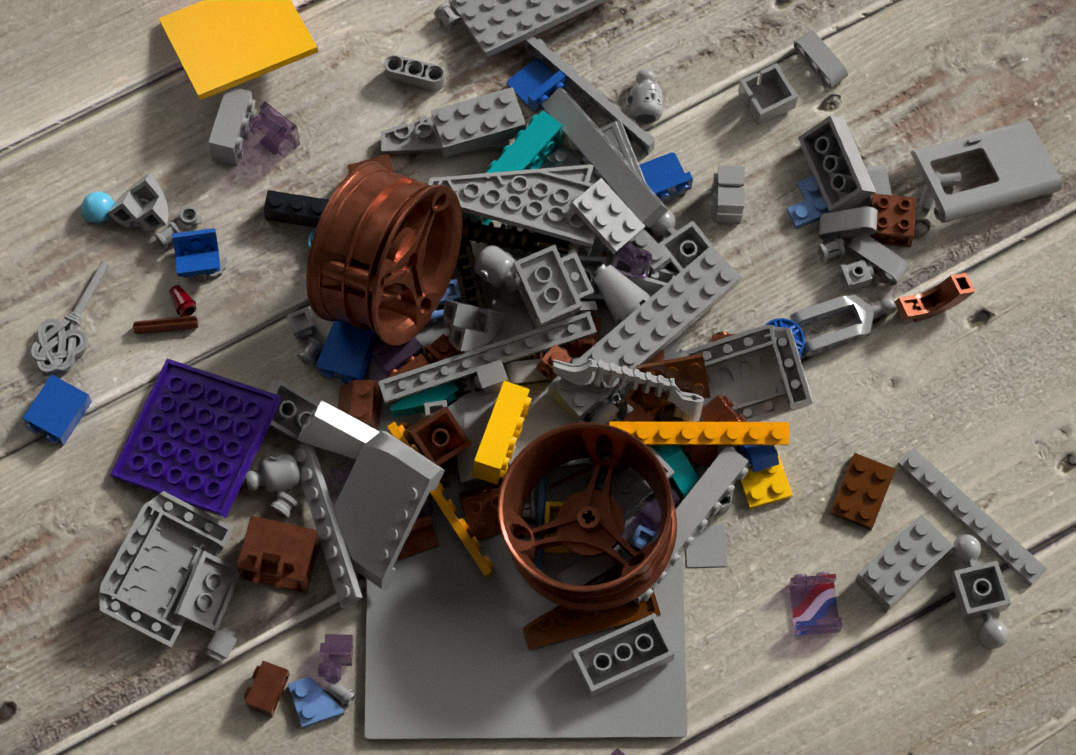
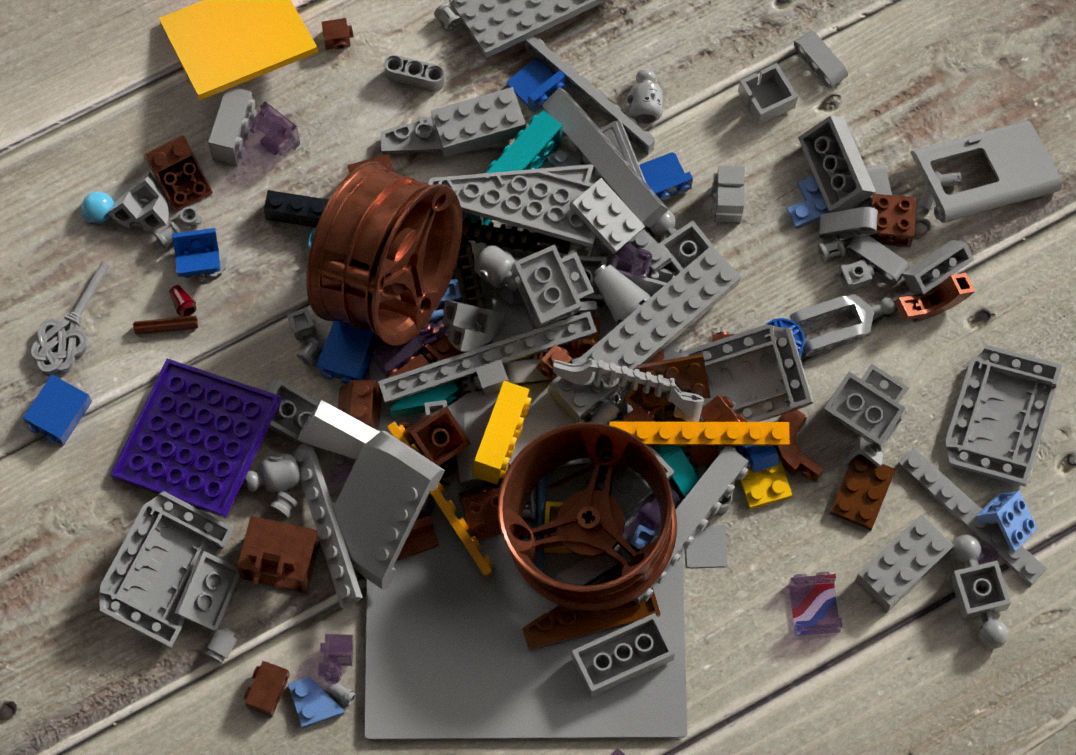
(178, 173): none -> copper slope
(337, 33): none -> copper brick
(432, 332): none -> clear purple plate
(790, 456): none -> copper arch
(867, 449): none -> light grey bracket
(869, 405): none -> light grey piece
(937, 266): none -> light grey brick
(987, 554): none -> clear purple piece
(1001, 414): none -> light grey slope
(1012, 517): none -> medium blue bracket

